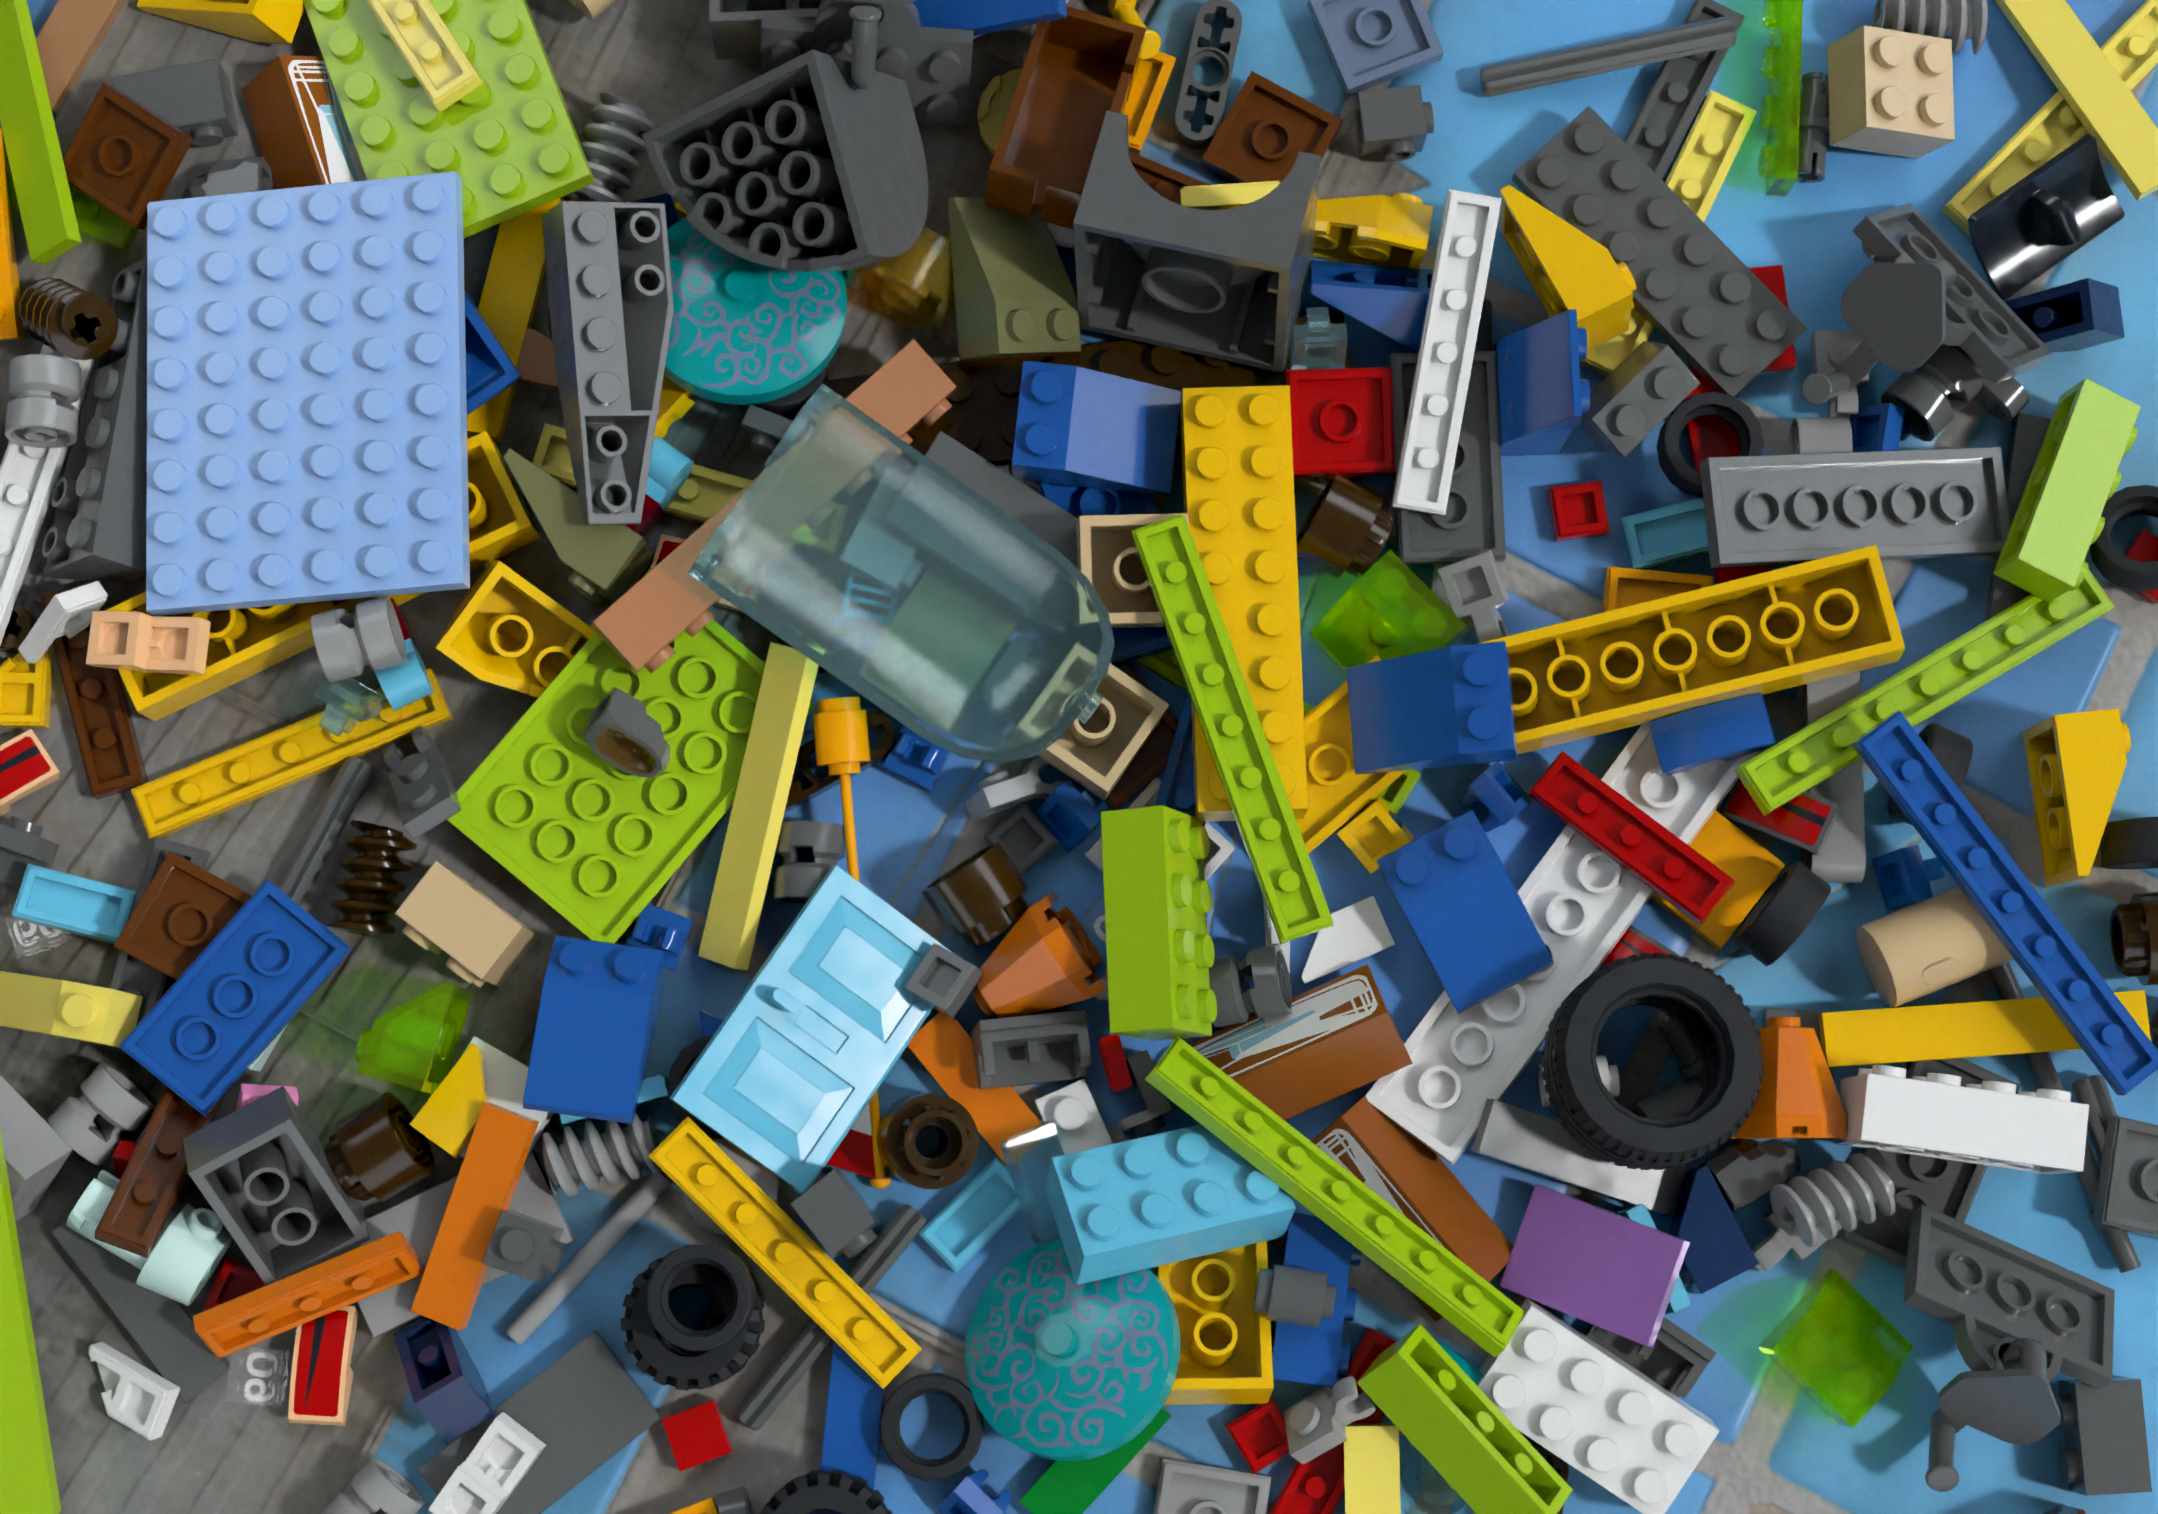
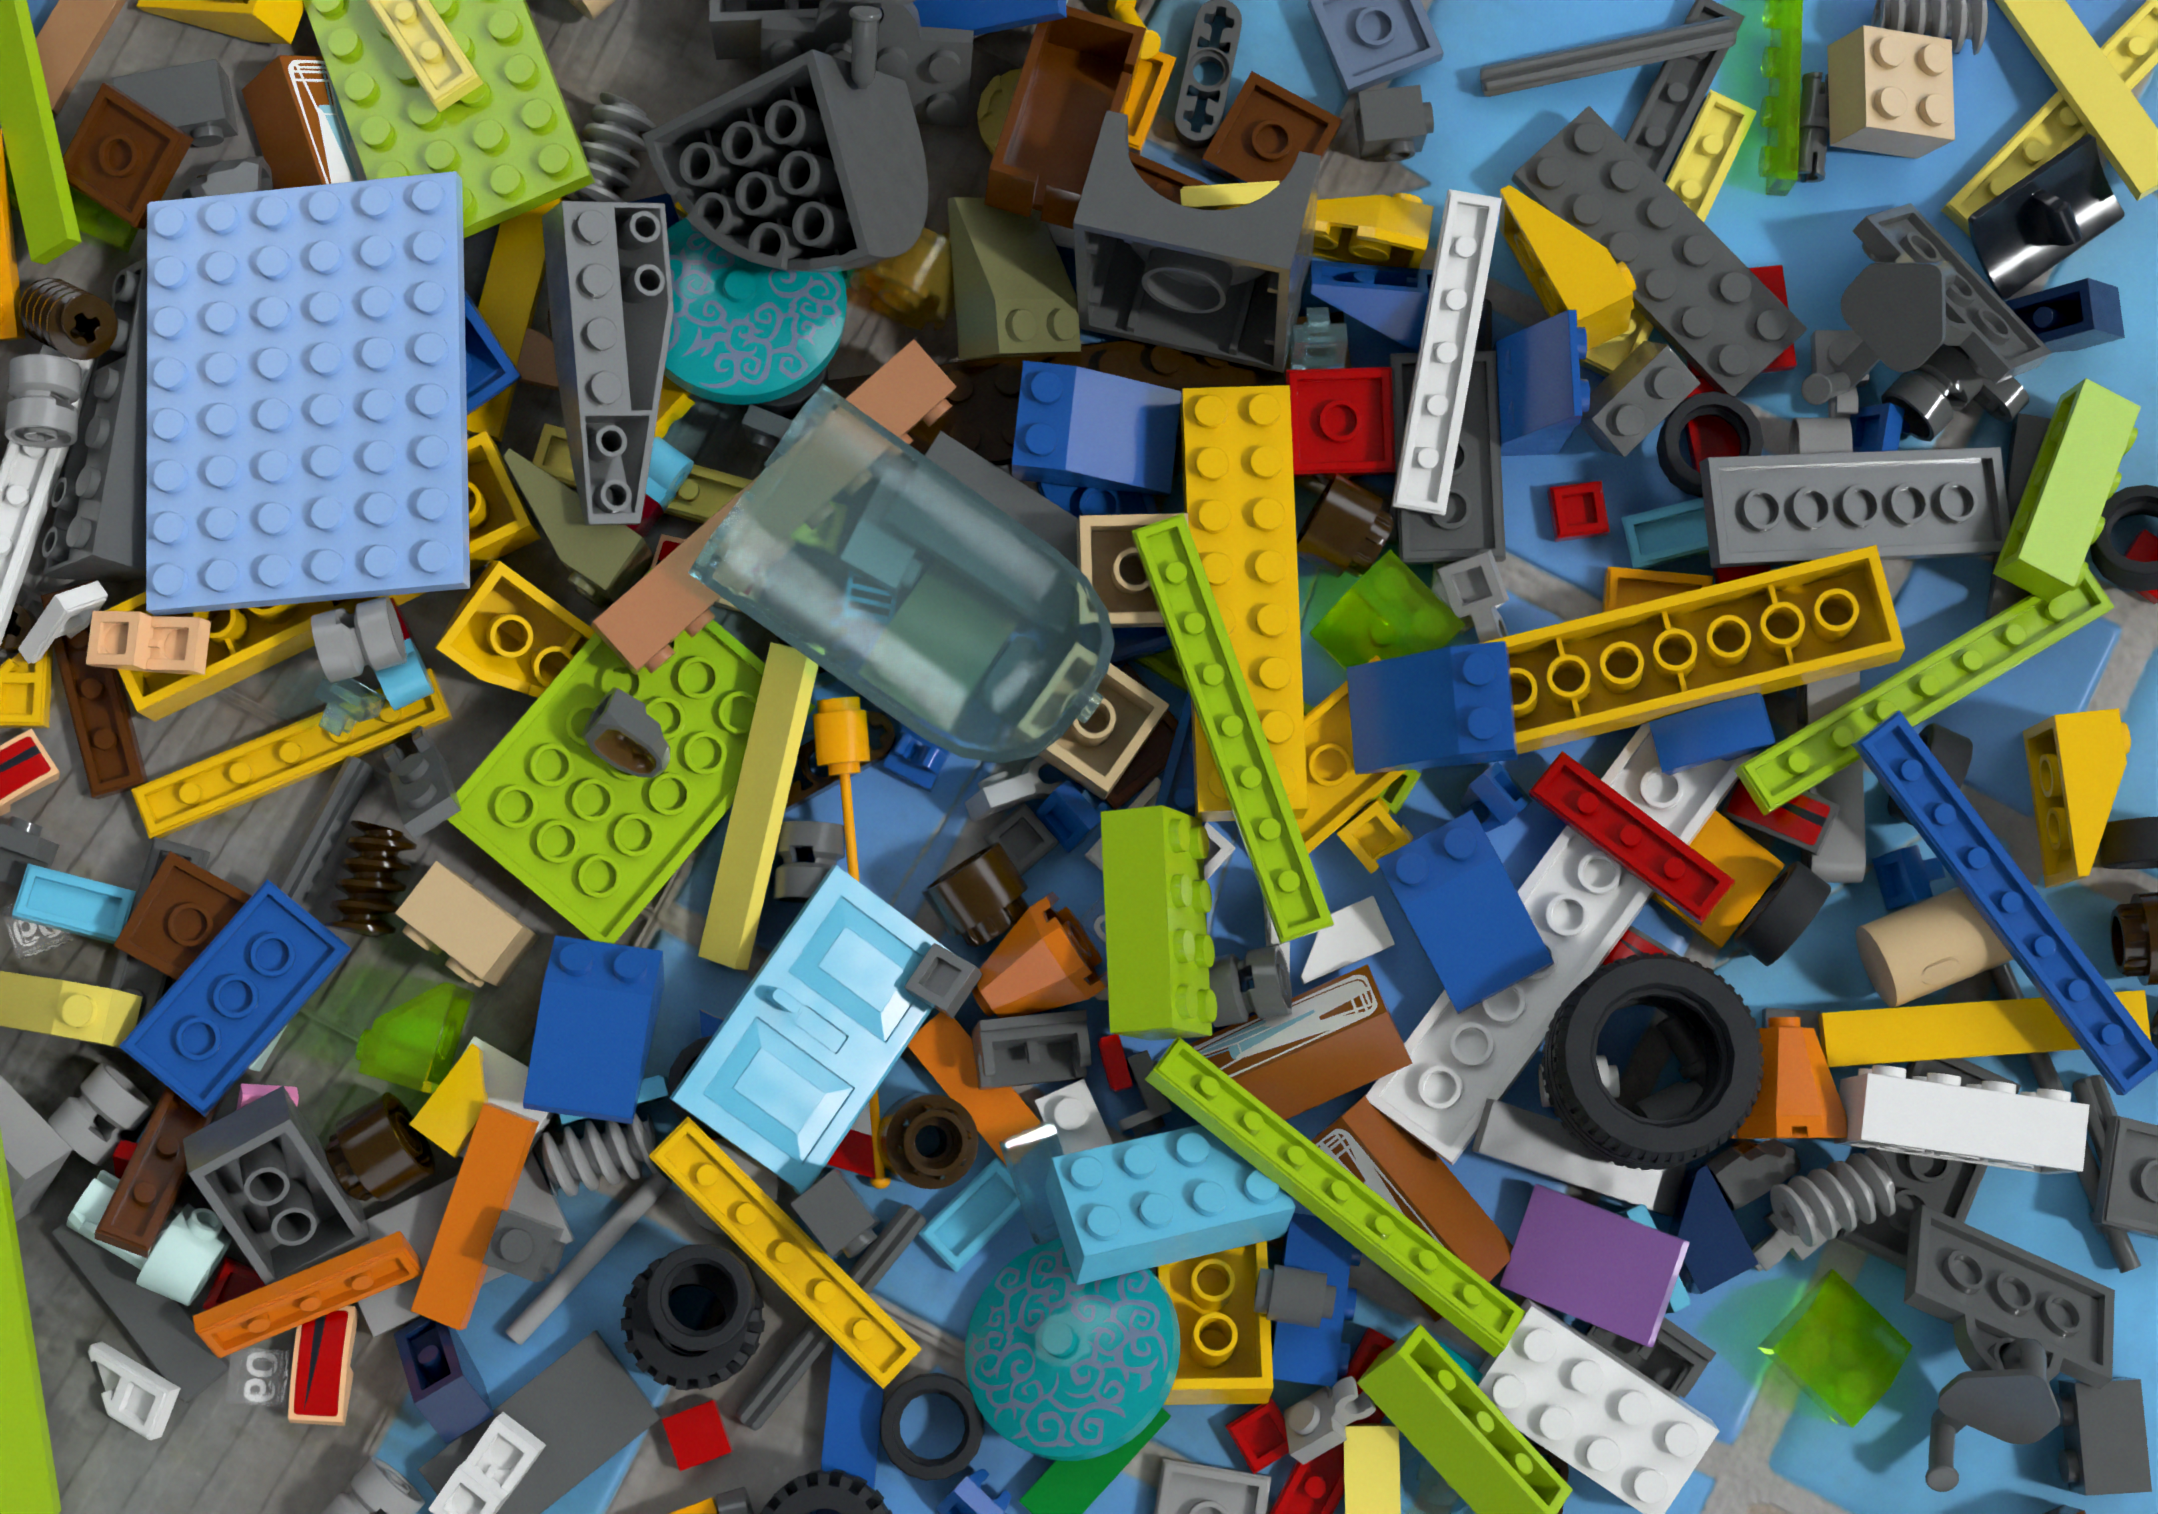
(661, 931): blue tile -> none

